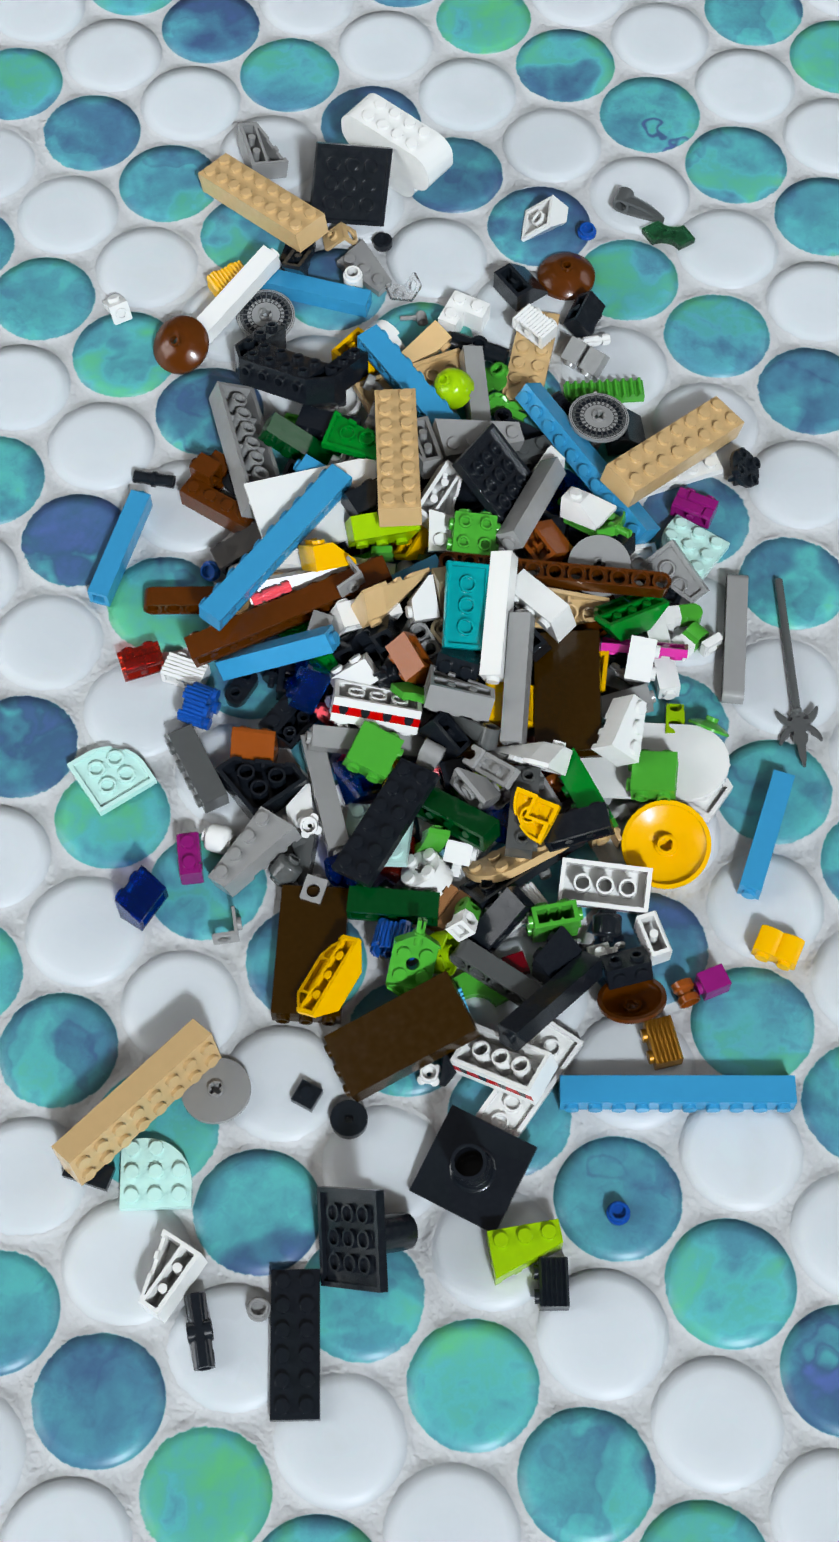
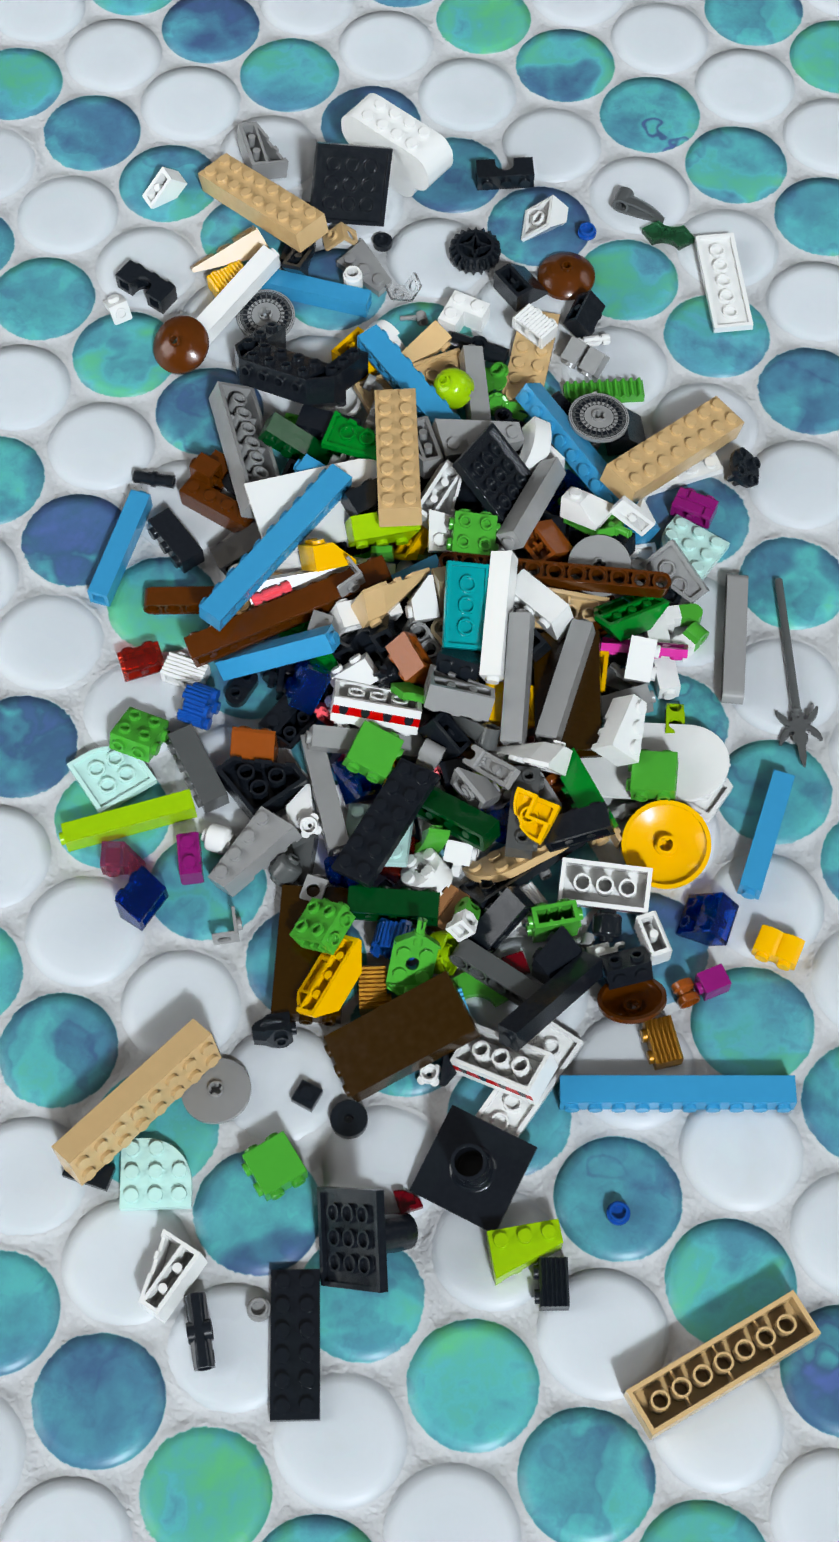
(119, 859): none -> clear pink slope
(127, 820): none -> lime brick
(135, 277): none -> black arch
(139, 734): none -> bright green brick
(164, 187): none -> white slope
(175, 541): none -> black brick
(210, 571): blue plate -> none
(243, 248): none -> wedge
(274, 1030): none -> black hand
(274, 1166): none -> bright green brick
(322, 925): none -> bright green brick
(372, 988): none -> pearl gold brick
(407, 1201): none -> dark red tile
(463, 254): none -> black gear
(492, 178): none -> black arch
(537, 442): none -> white arch
(565, 681): none -> light grey brick
(634, 515): none -> white slope
(708, 918): none -> clear blue slope
(709, 723): bright green dish -> none
(711, 644): white tile -> none
(721, 1364): none -> tan brick
(723, 282): none -> white plate

